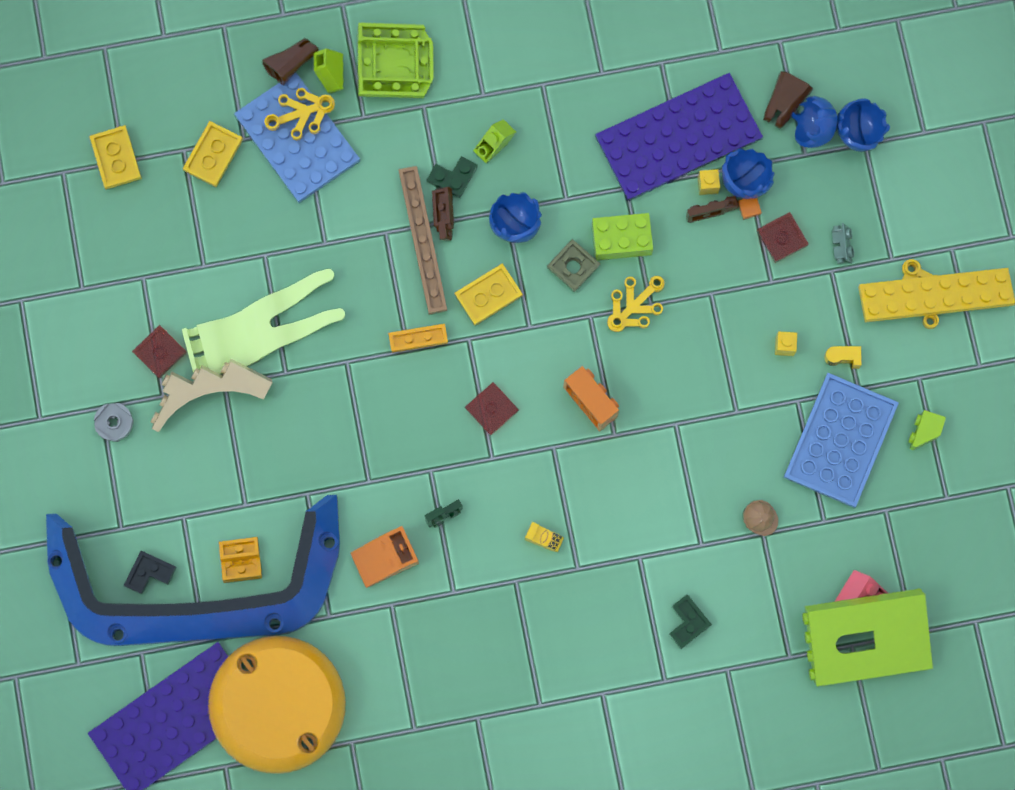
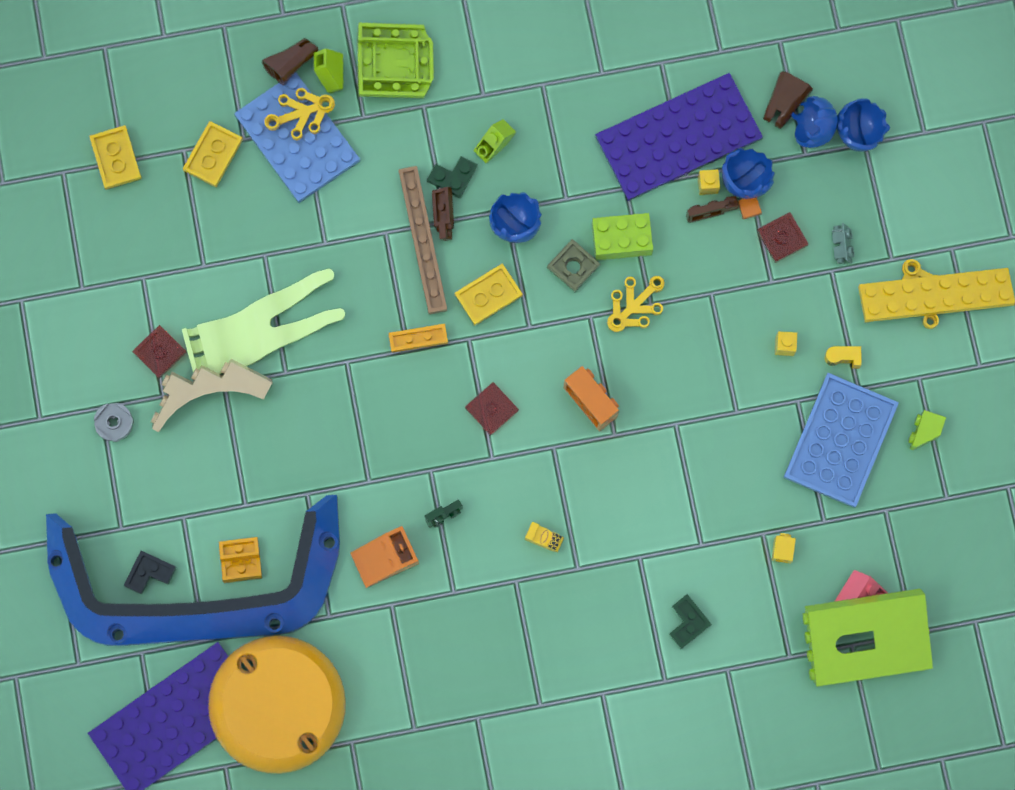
(760, 518): medium nougat piece -> none
(783, 548): none -> yellow brick

